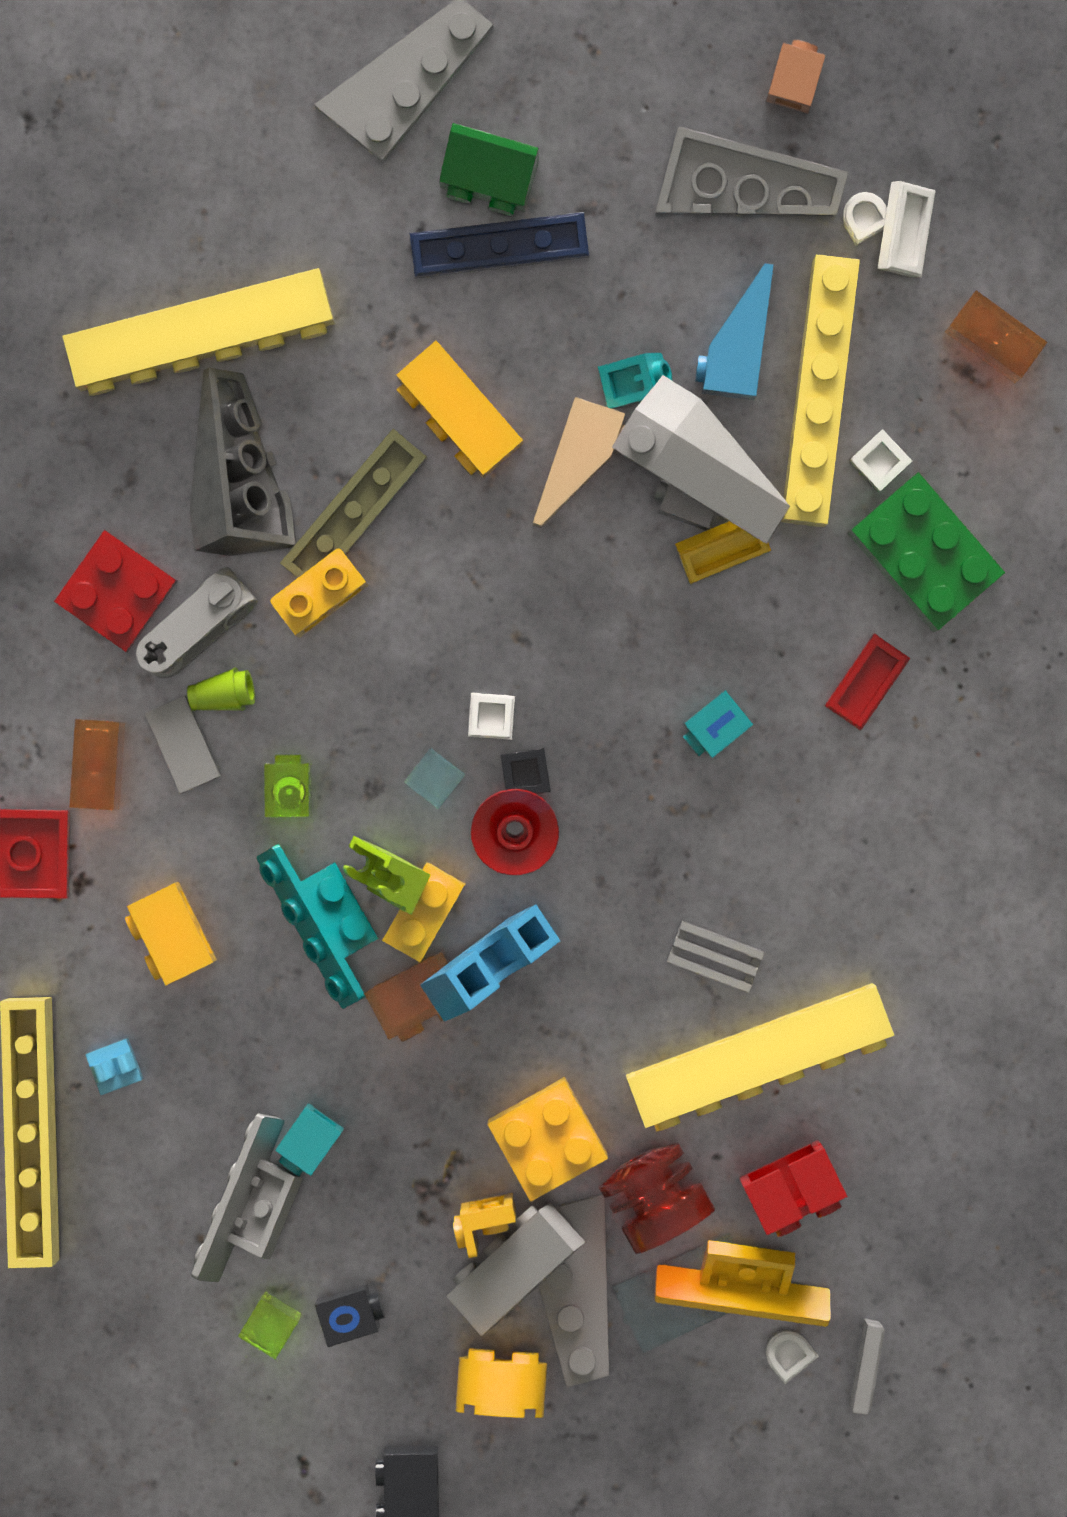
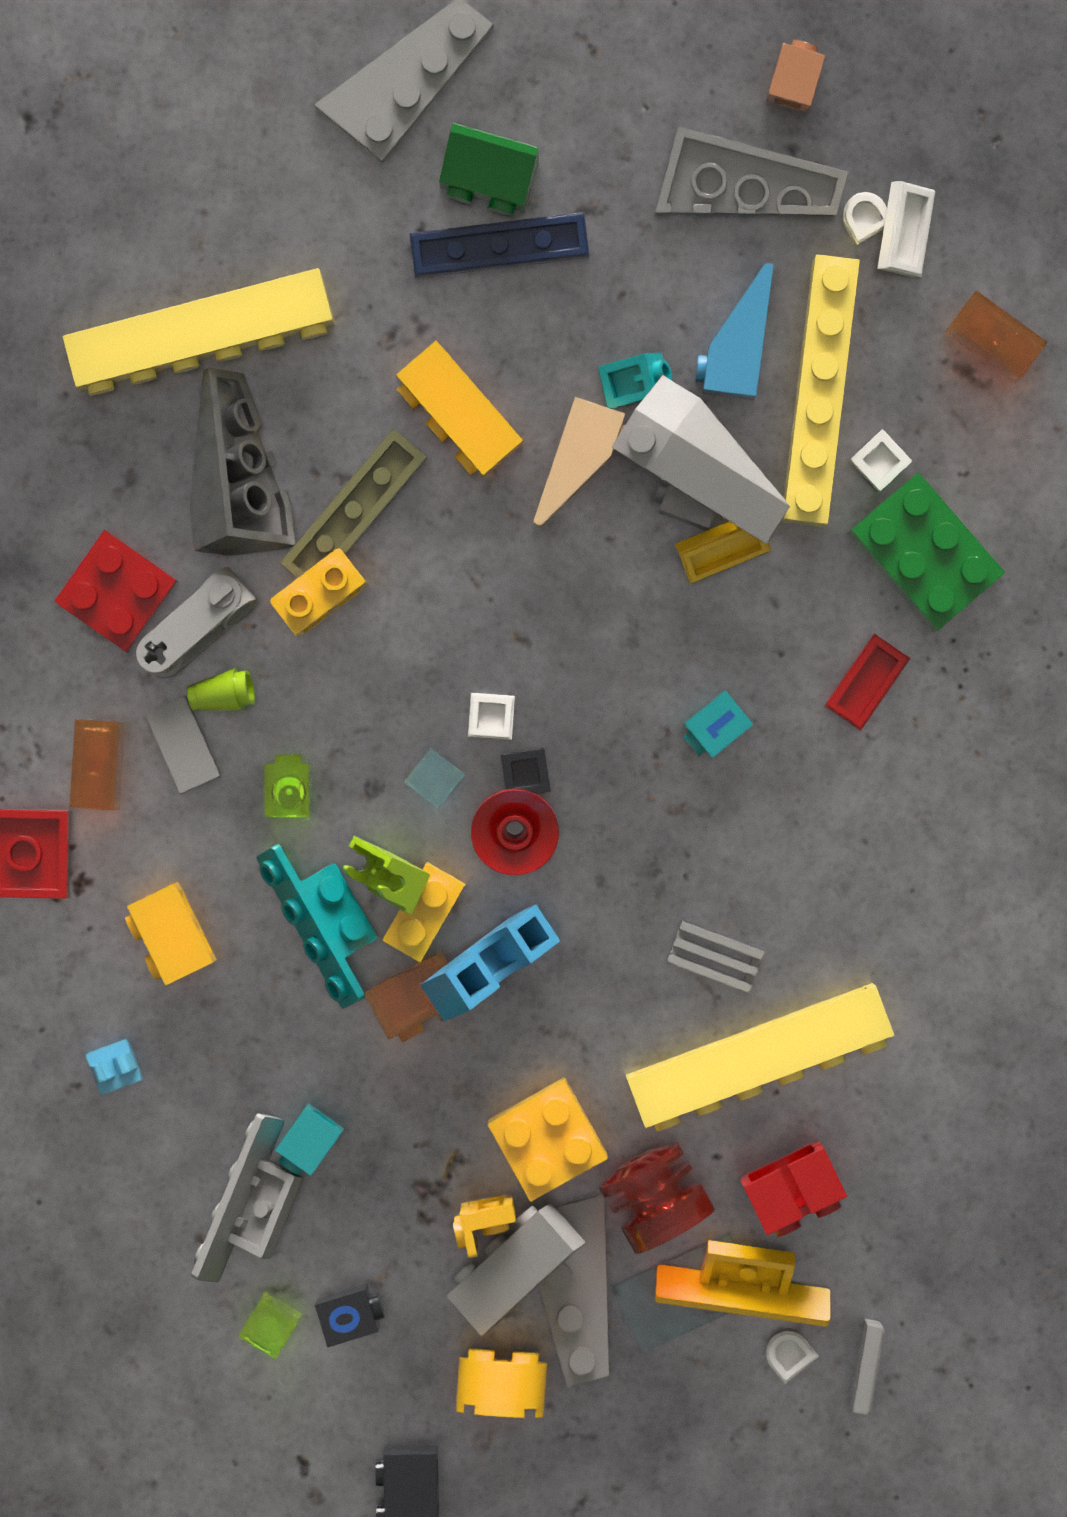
(29, 1132): light yellow brick -> none

